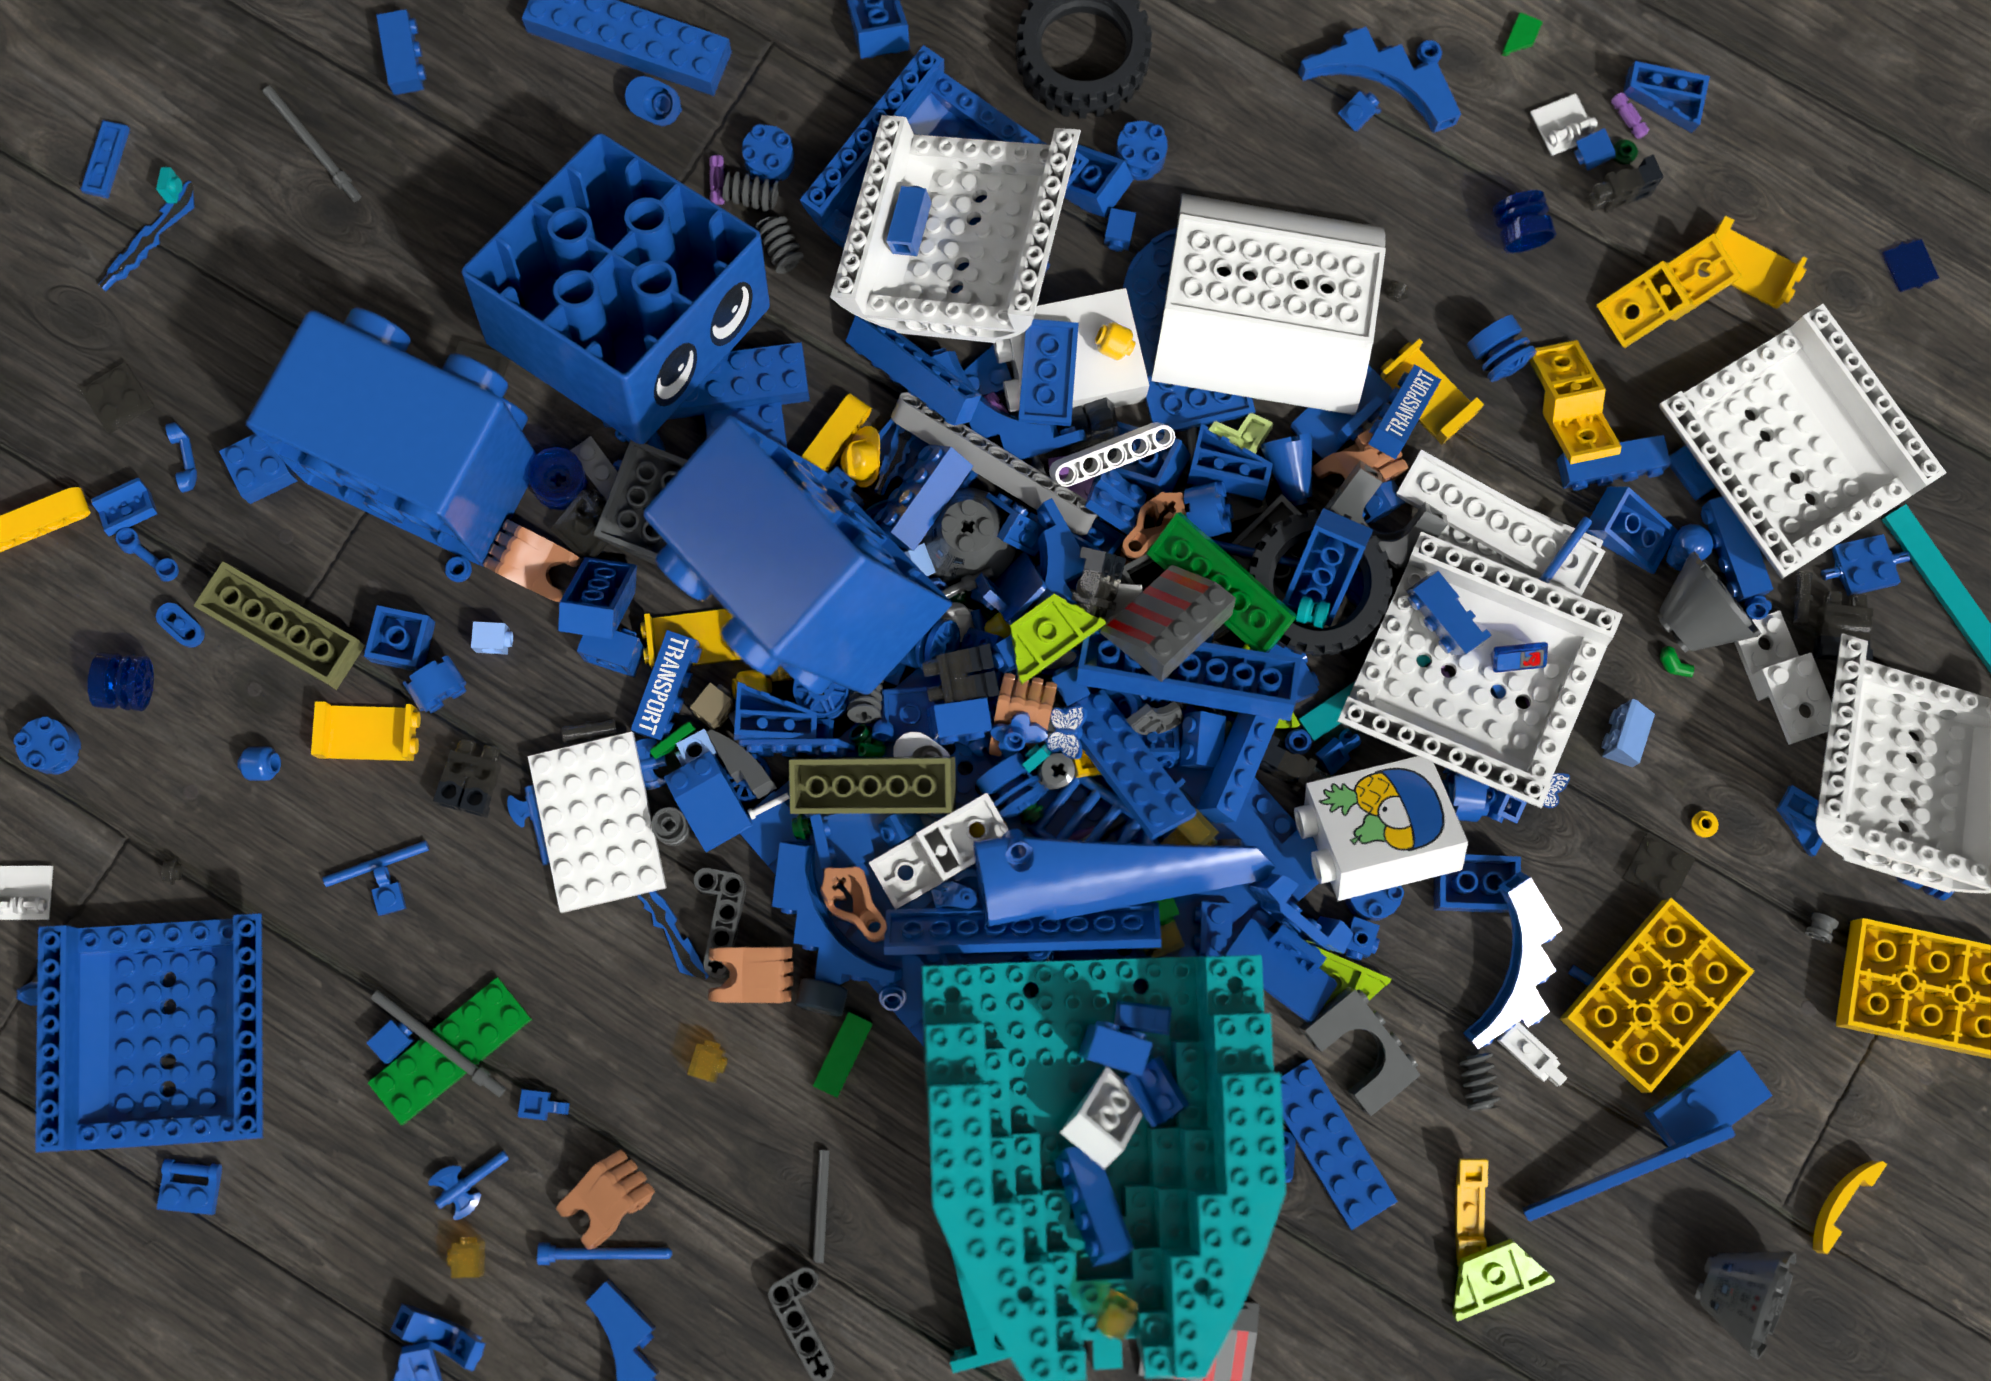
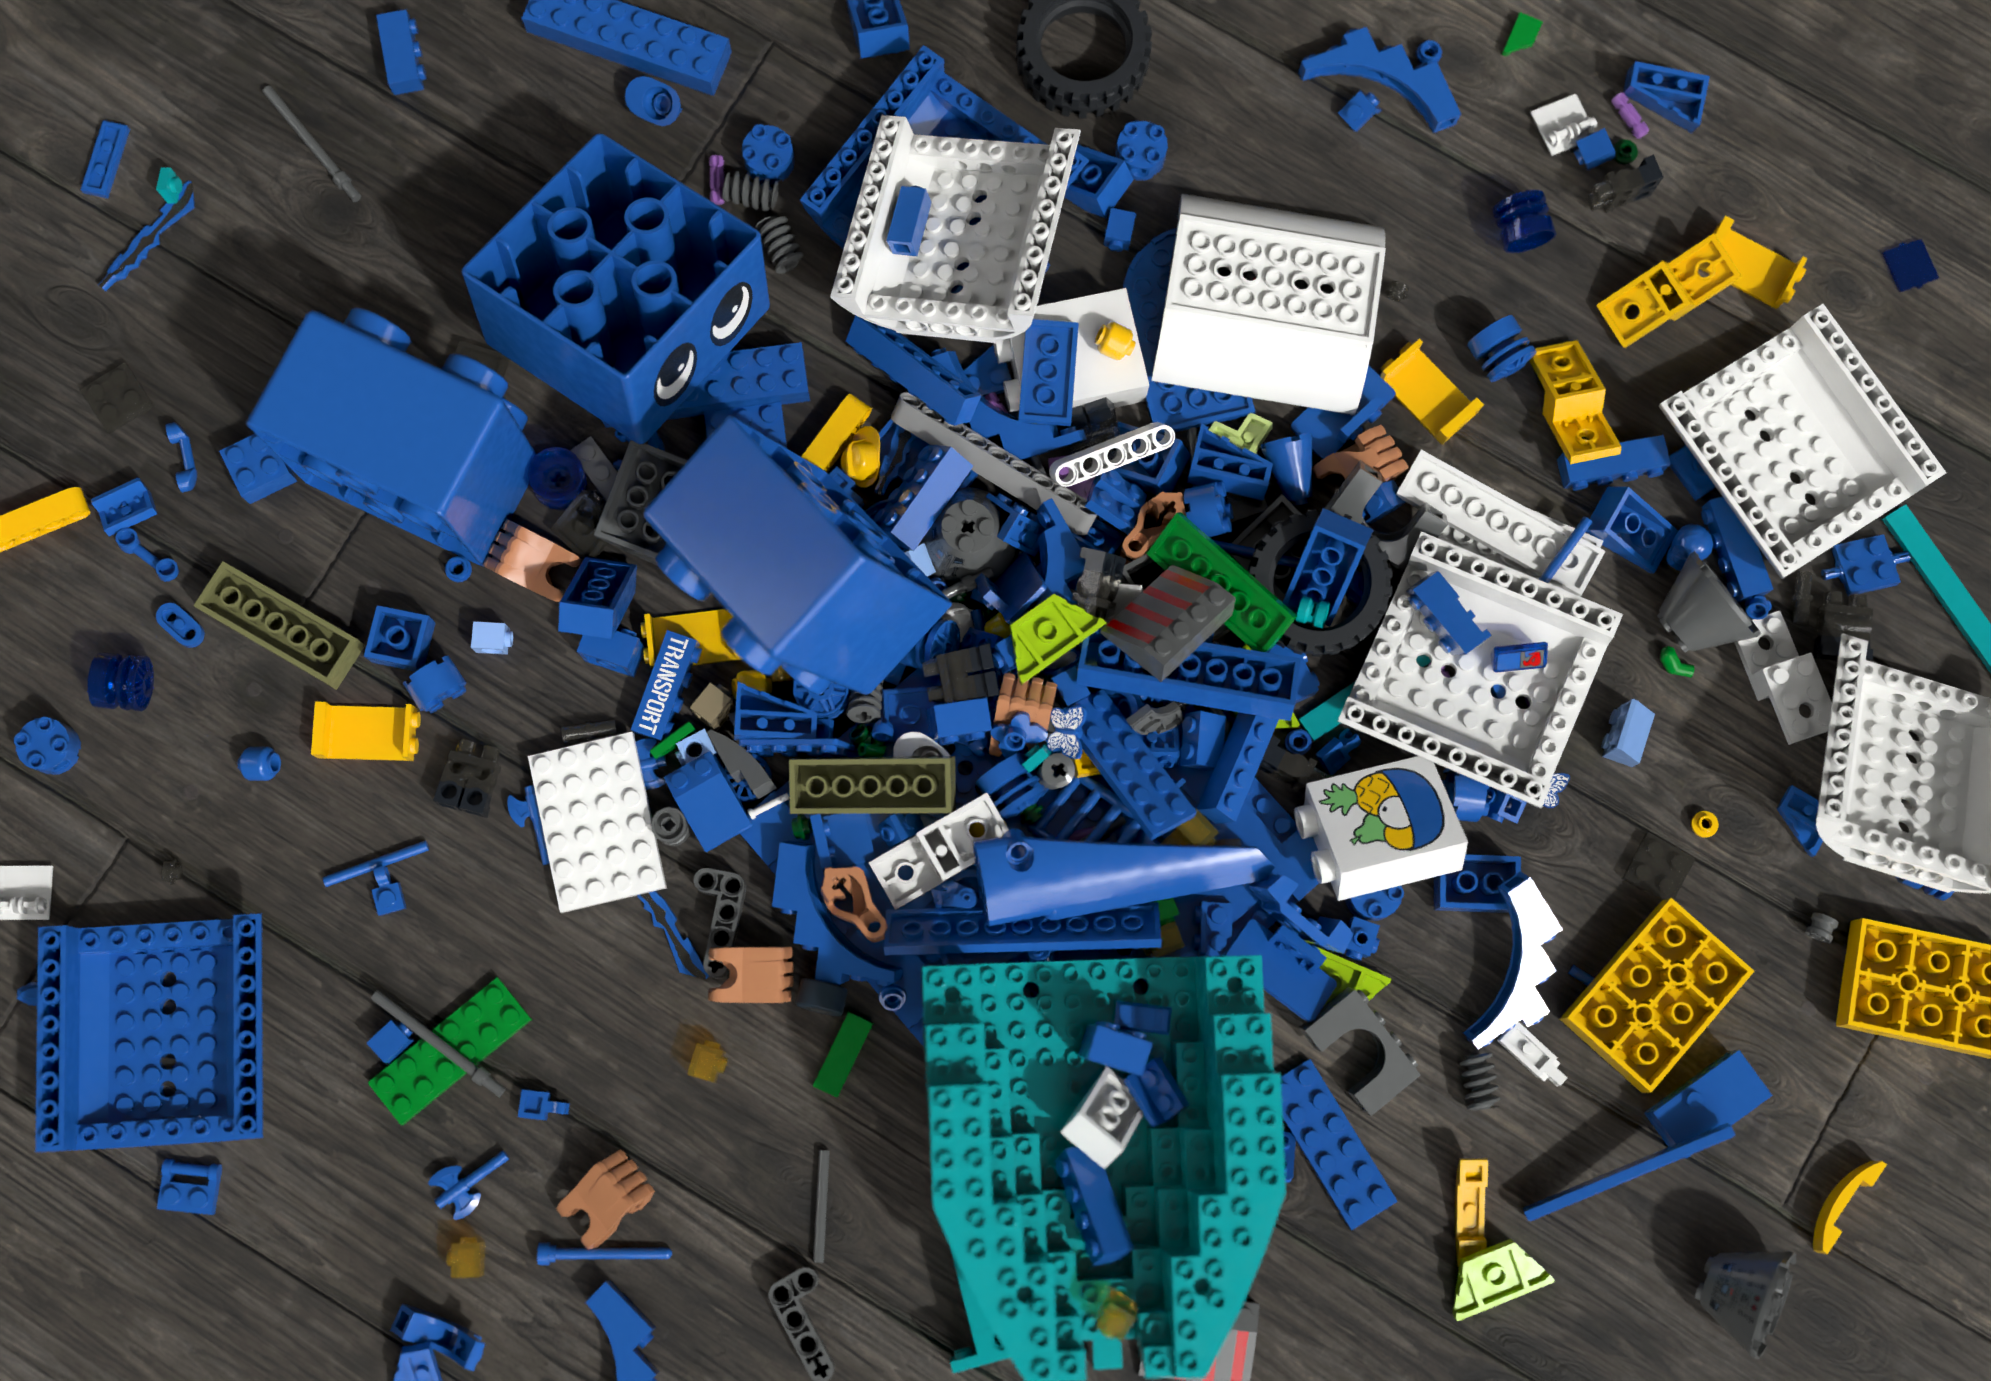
(1404, 412): blue brick -> none

